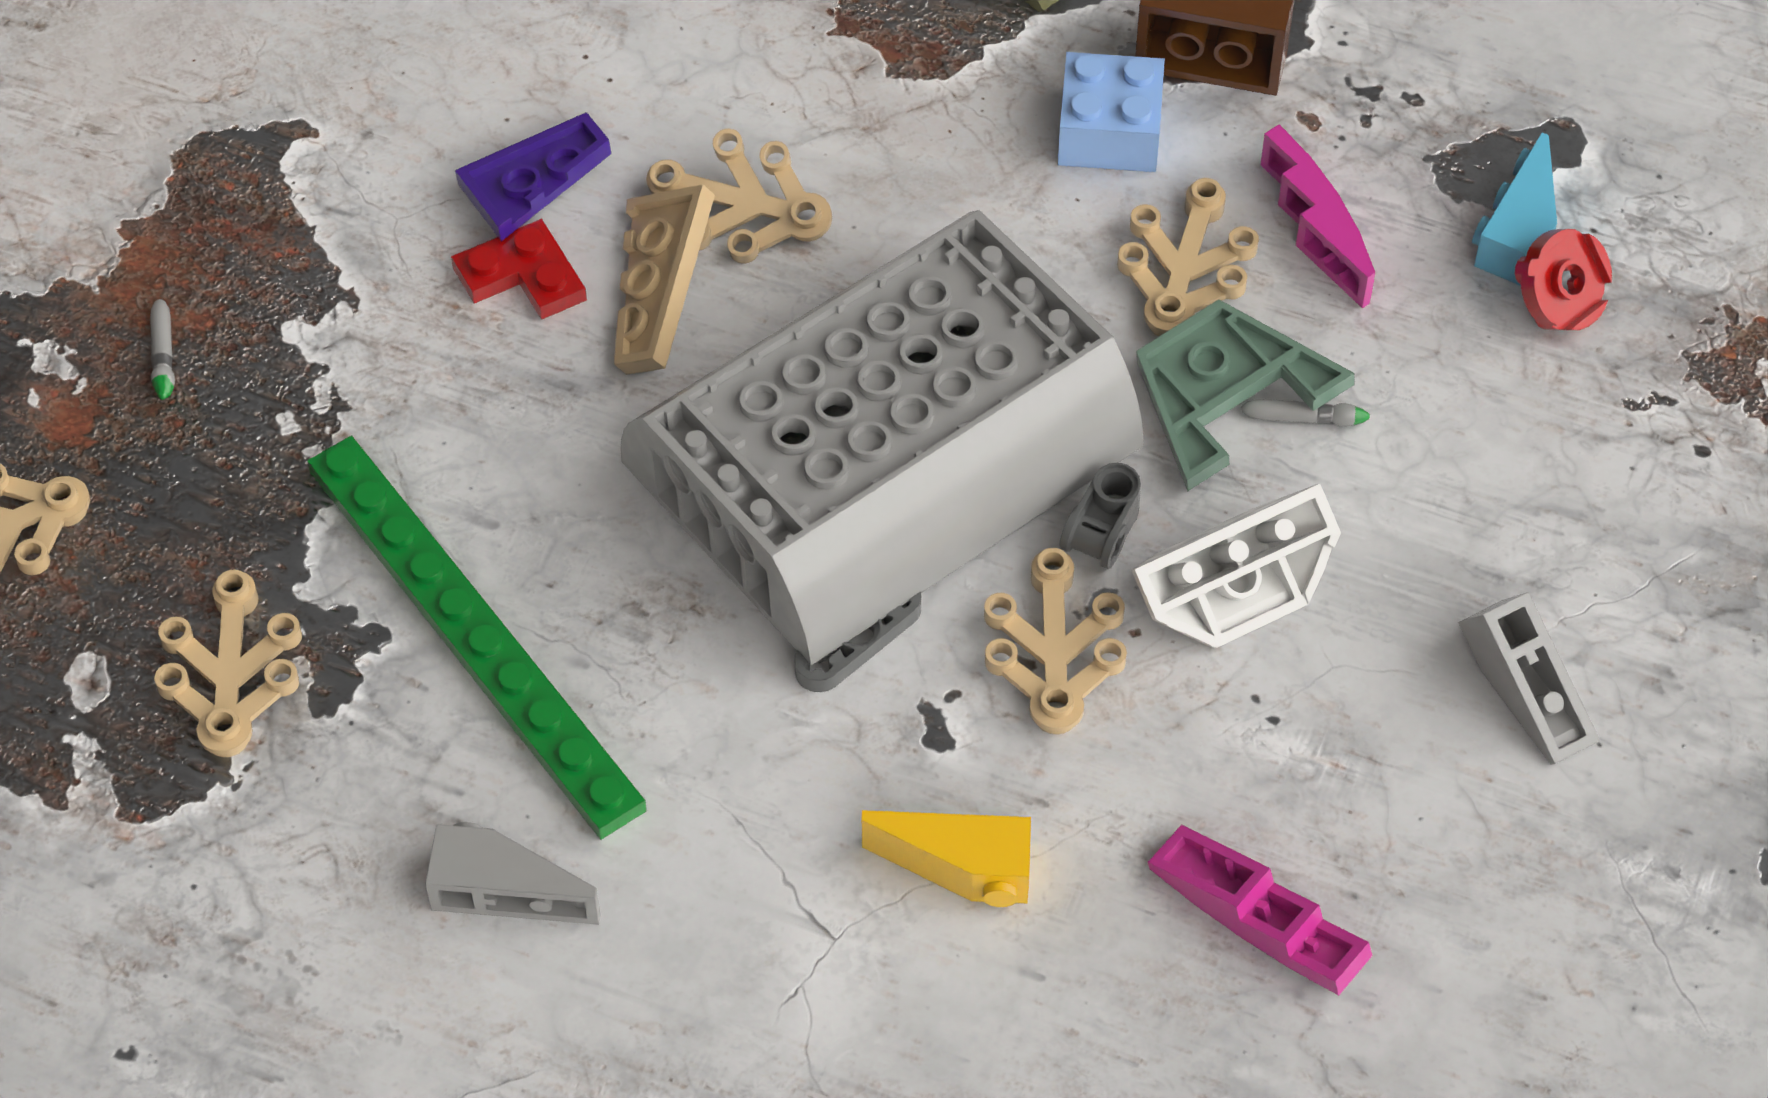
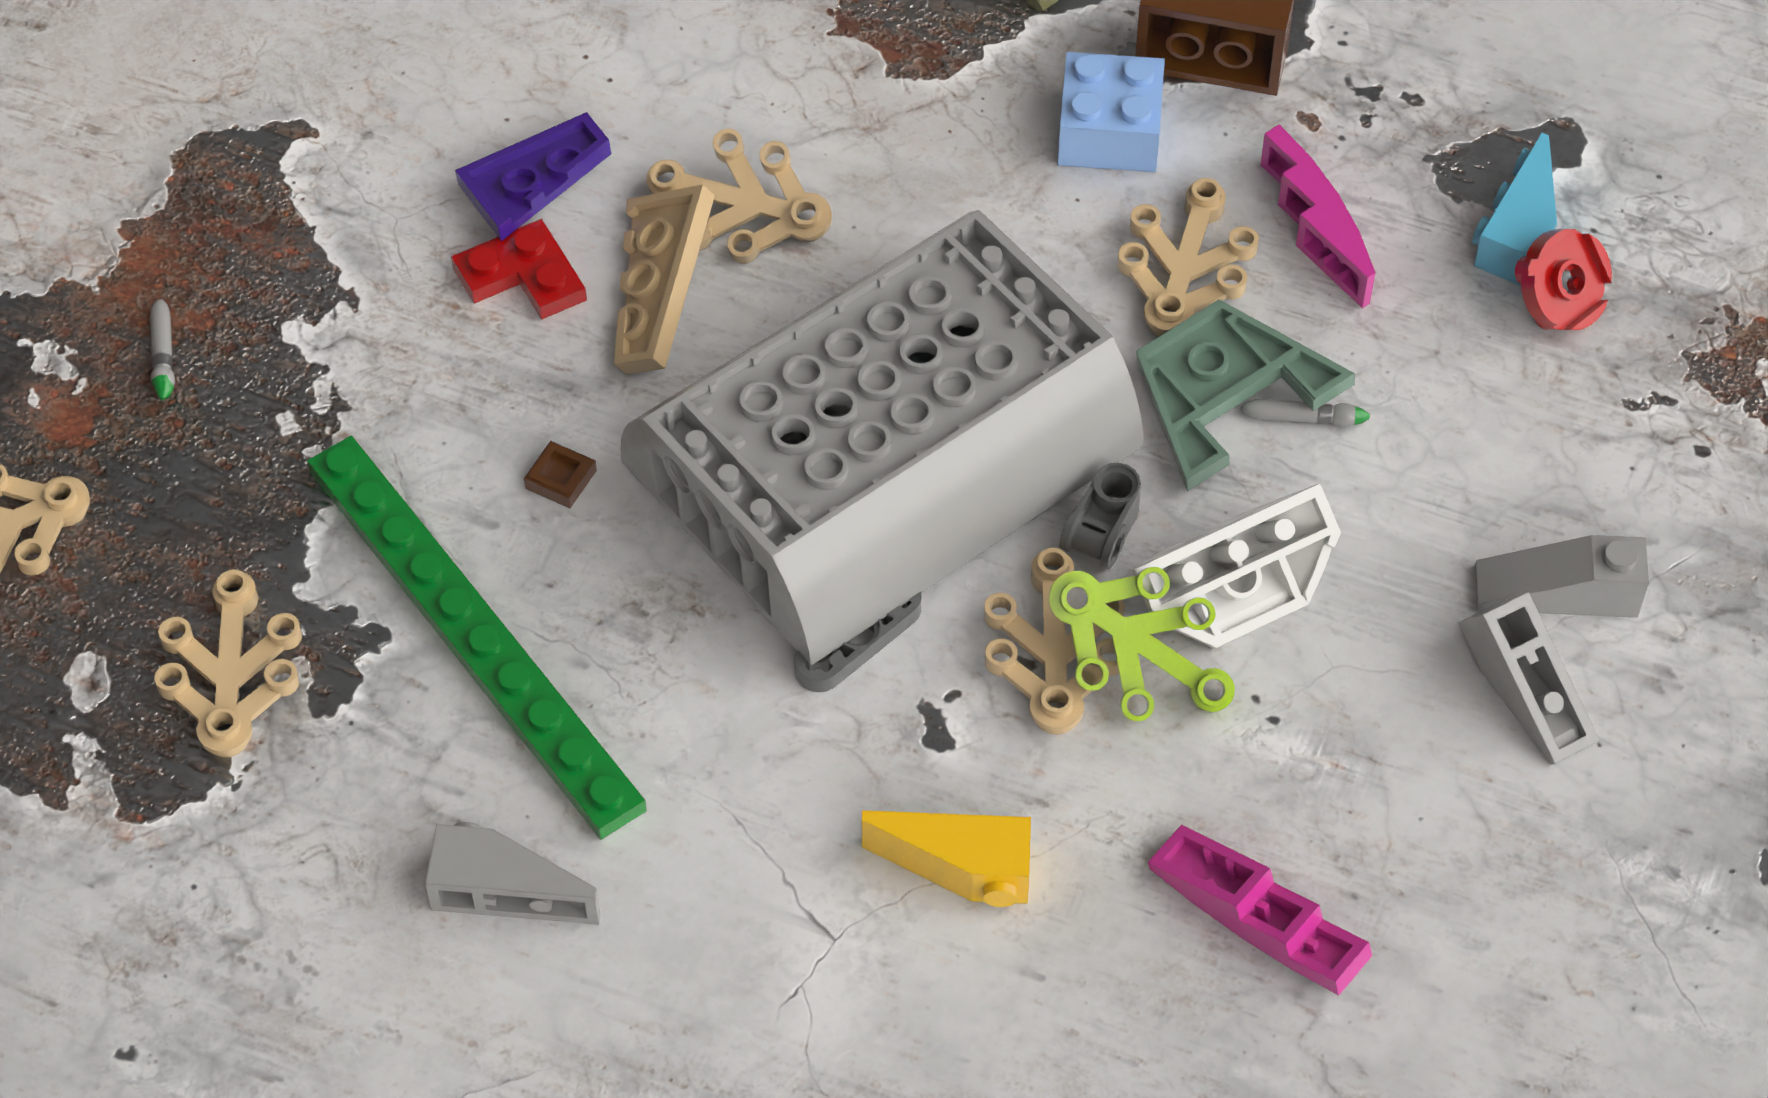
(560, 474): none -> reddish brown tile
(1133, 636): none -> lime plant
(1570, 577): none -> light grey slope

